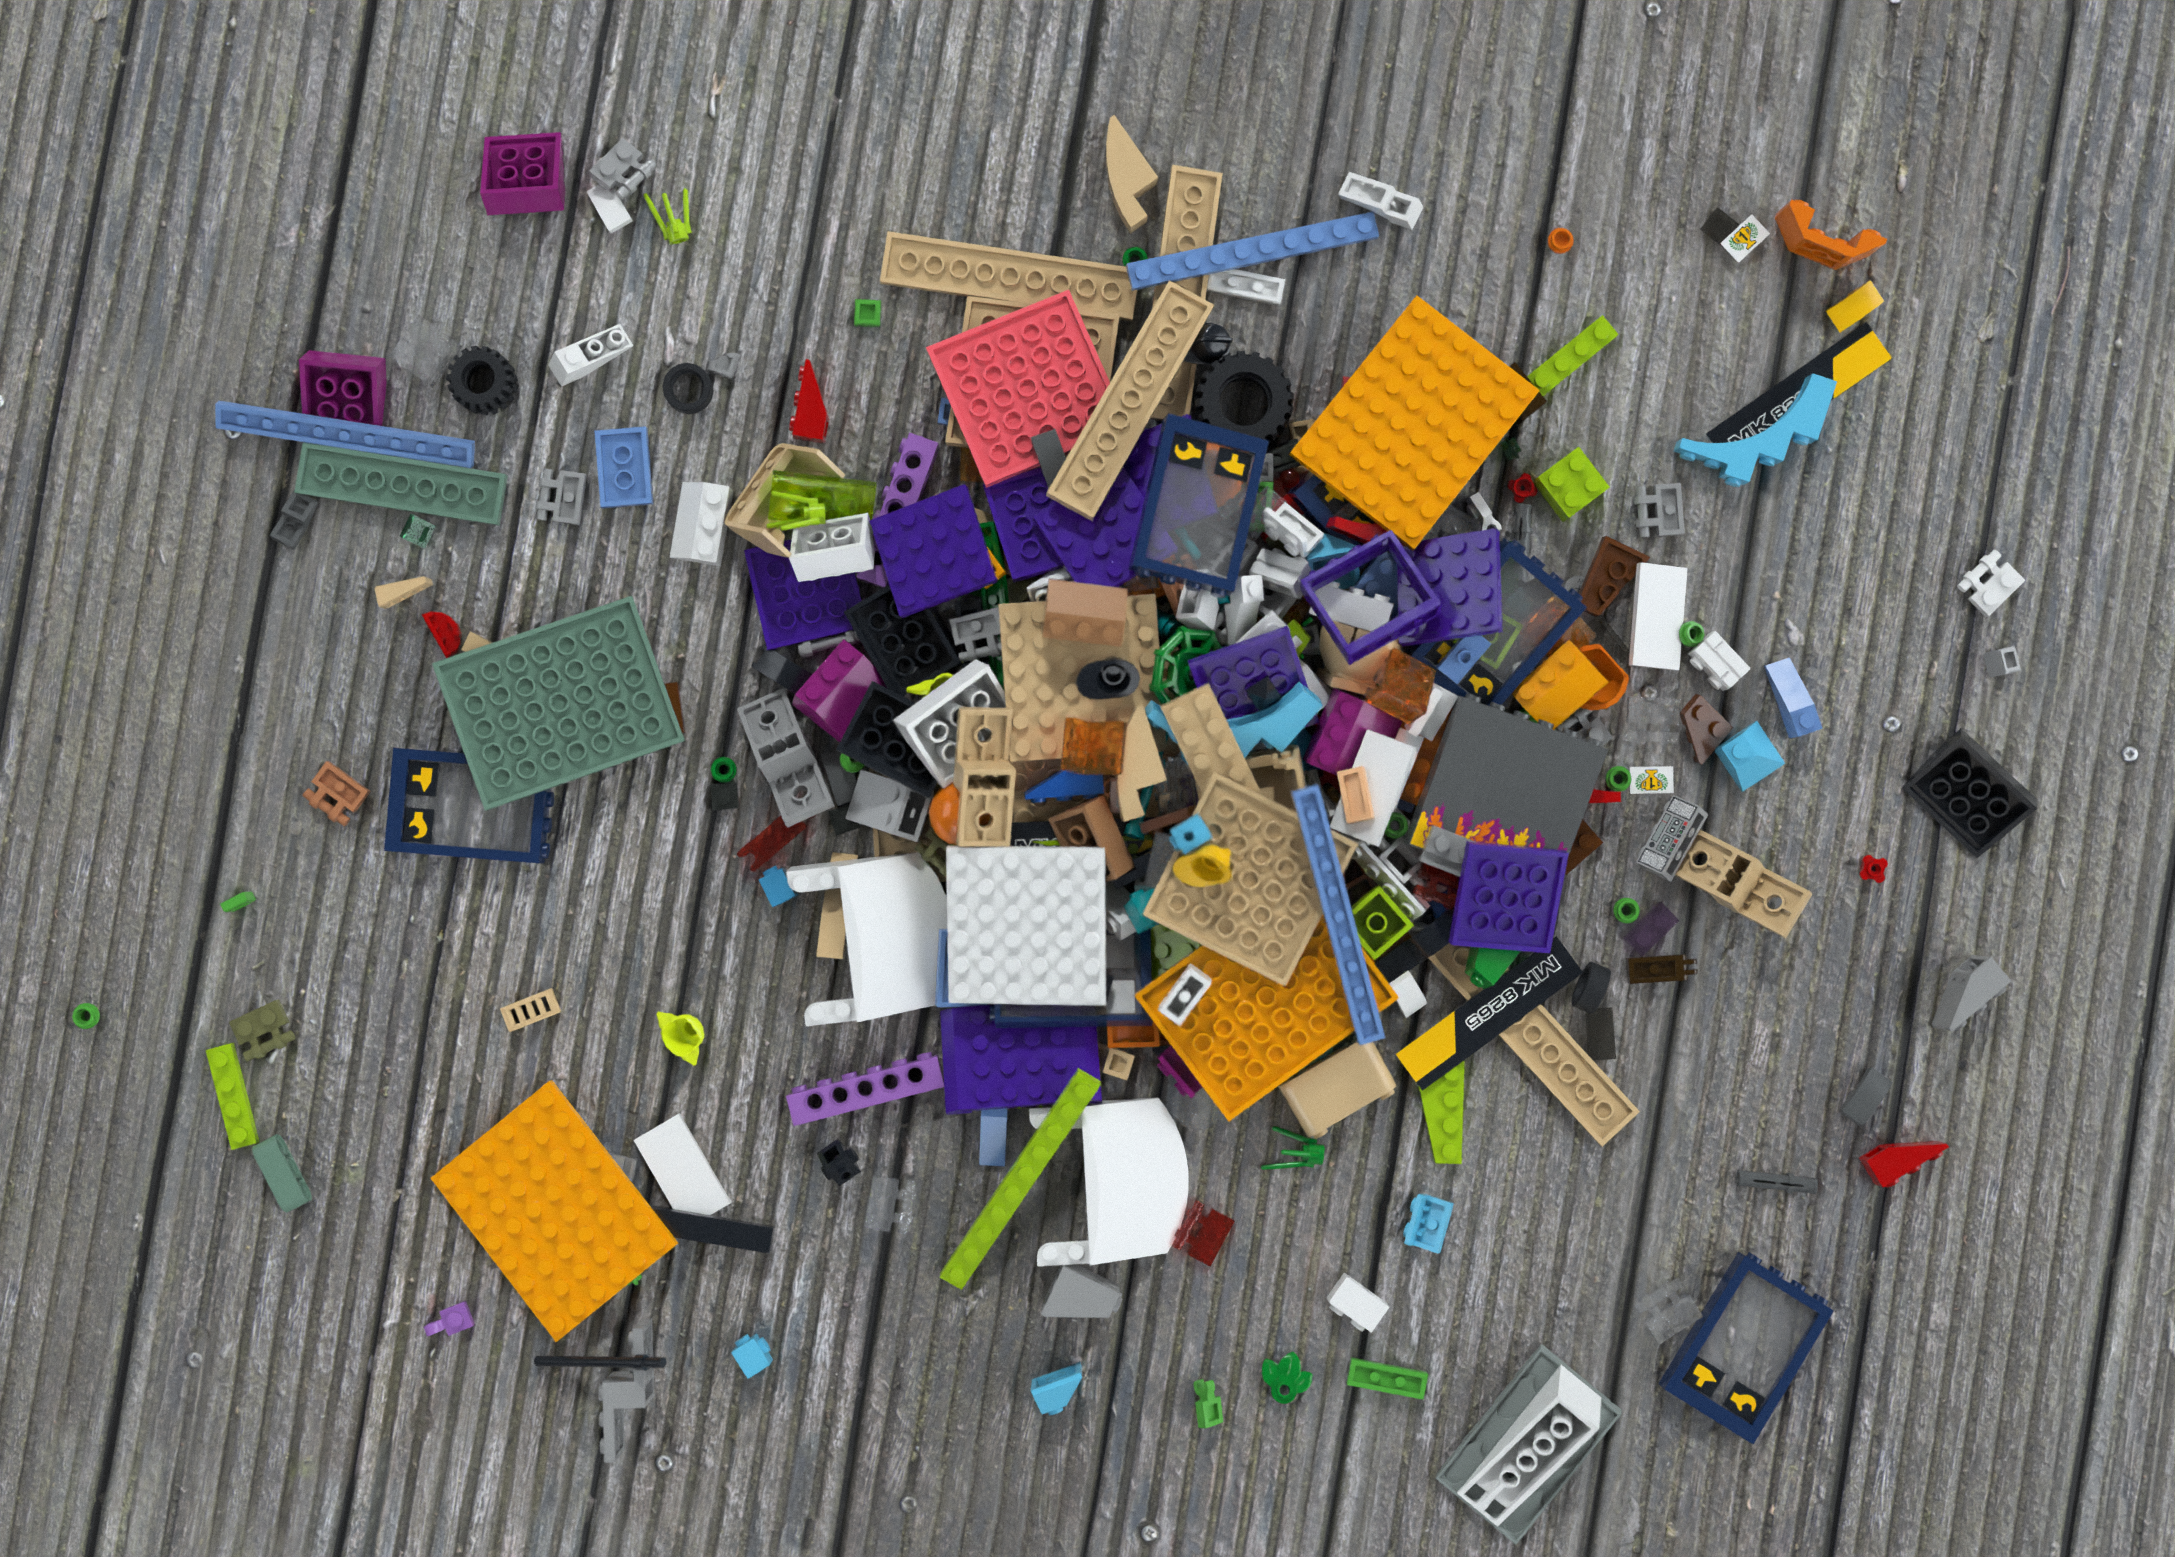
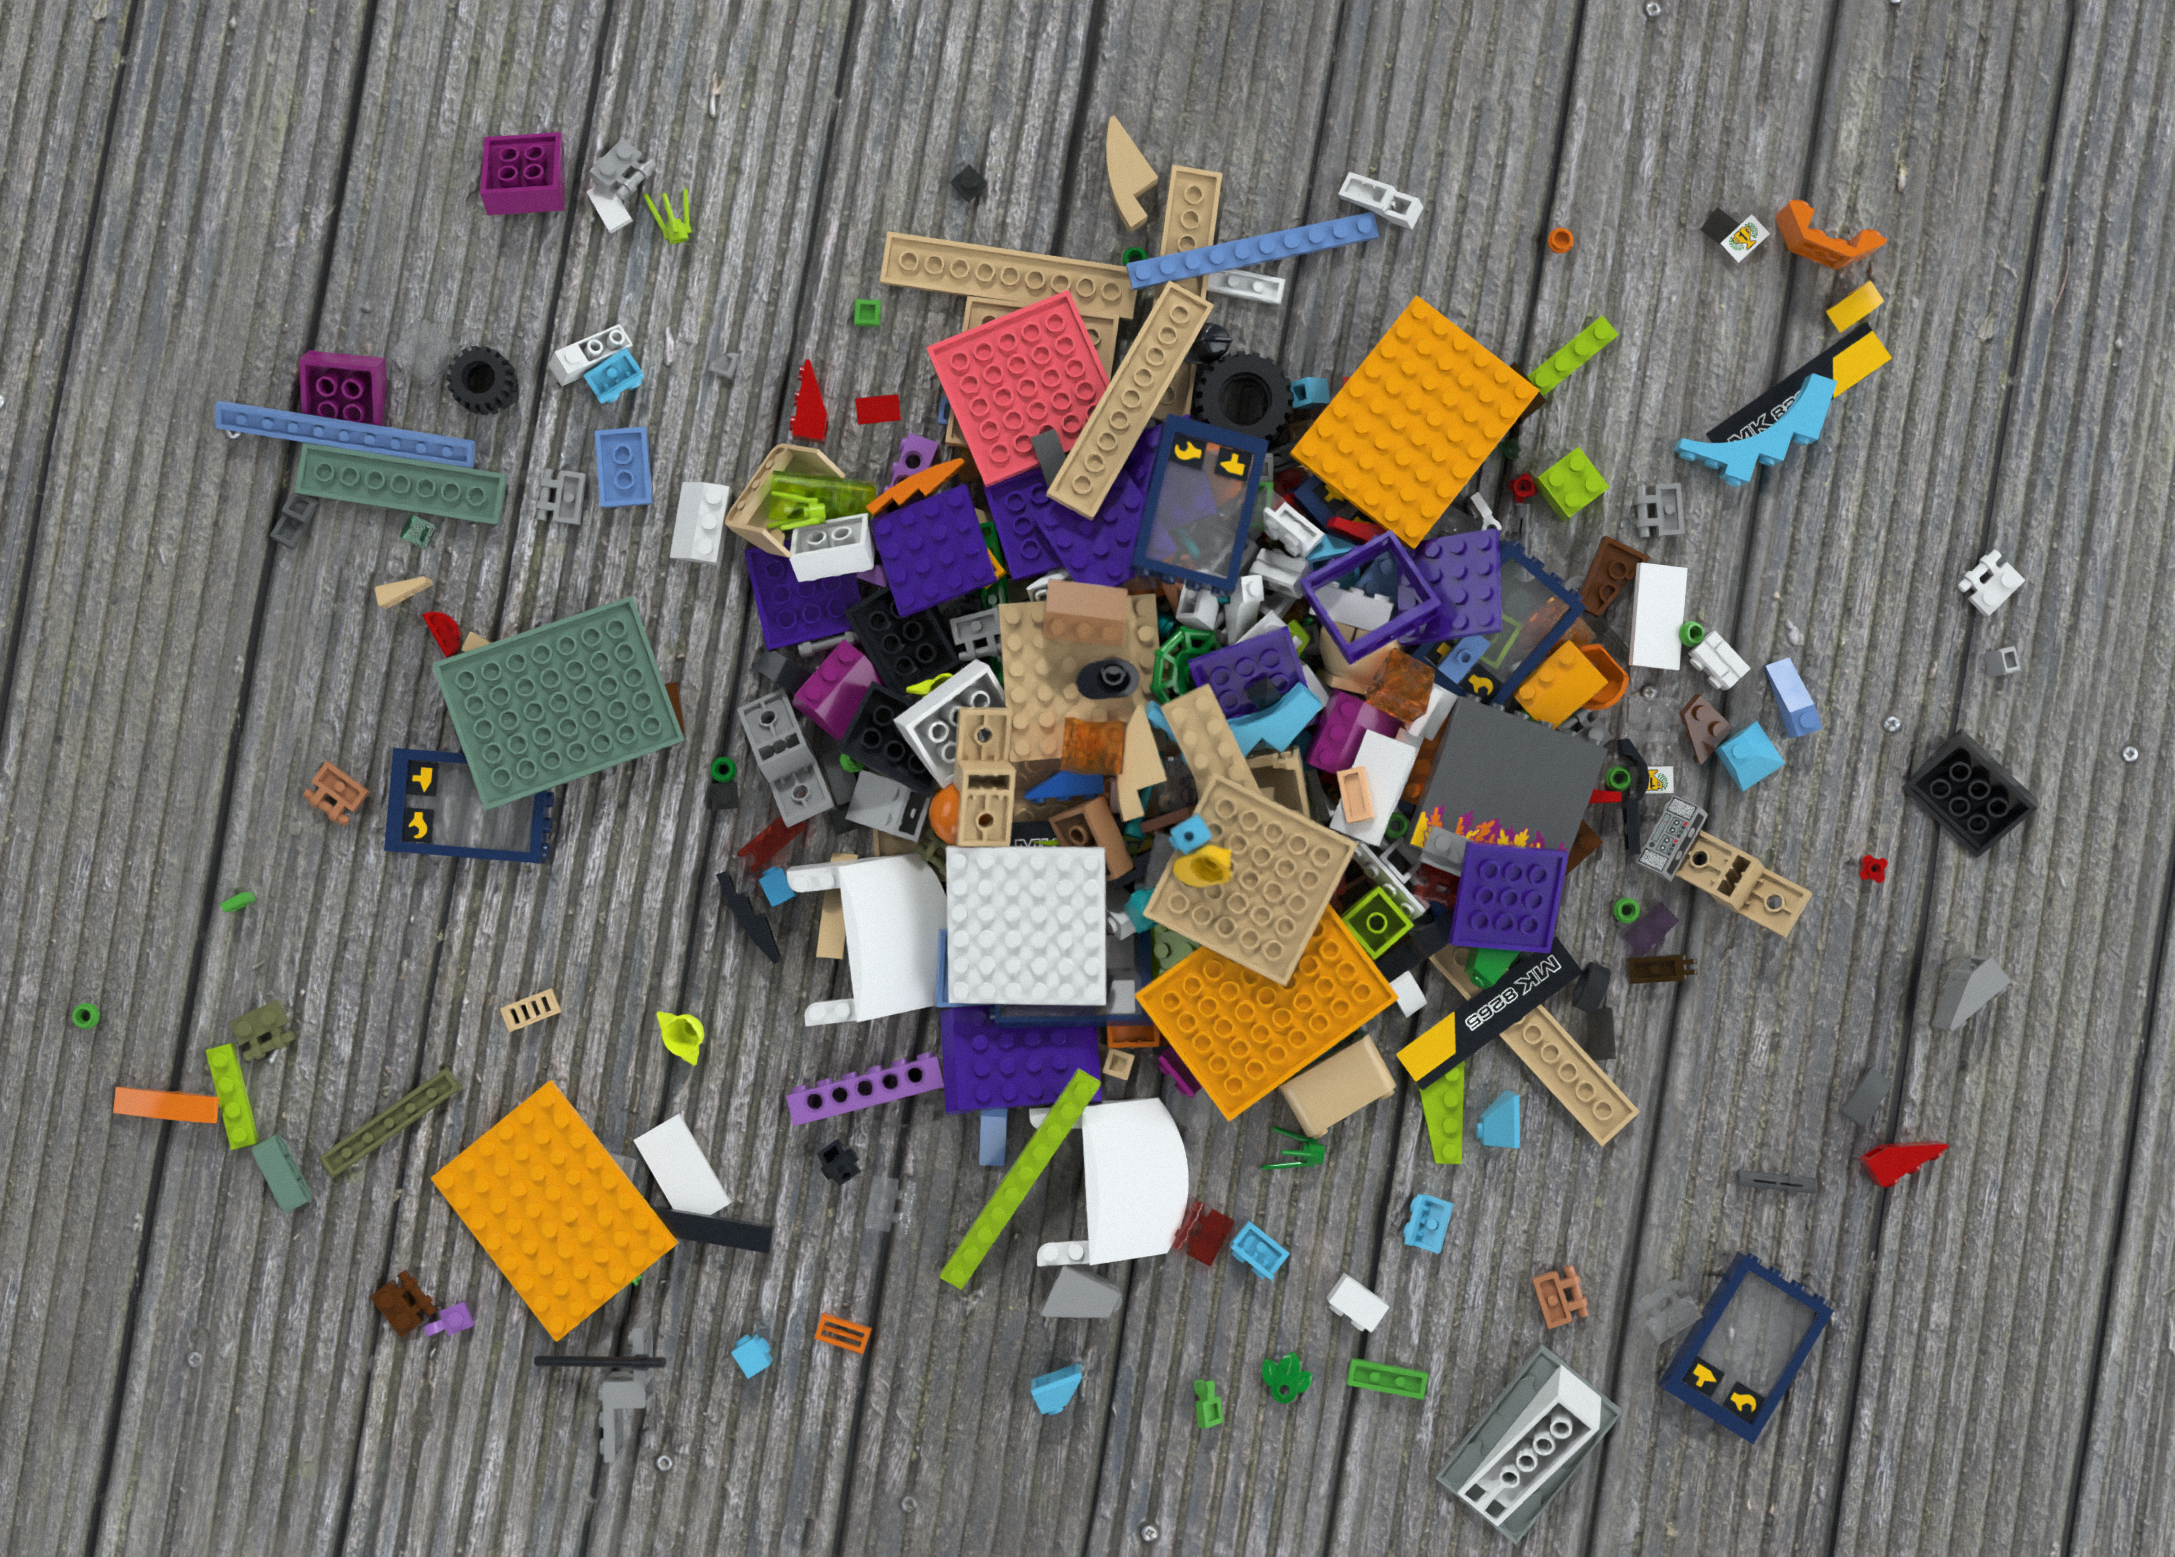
(166, 1104): none -> orange slope
(390, 1122): none -> olive tile
(398, 1308): none -> reddish brown plate
(614, 376): none -> medium azure bracket
(671, 377): black tyre -> none
(755, 925): none -> black slope
(845, 1323): none -> orange tile
(878, 409): none -> red sticker
(926, 482): none -> orange slope
(969, 183): none -> pearl dark grey plate
(1185, 994): white brick -> none
(1259, 1250): none -> medium azure bracket
(1310, 393): none -> medium azure brick
(1338, 914): medium blue plate -> none
(1501, 1122): none -> medium azure slope
(1553, 1300): none -> nougat plate
(1630, 806): none -> black piece

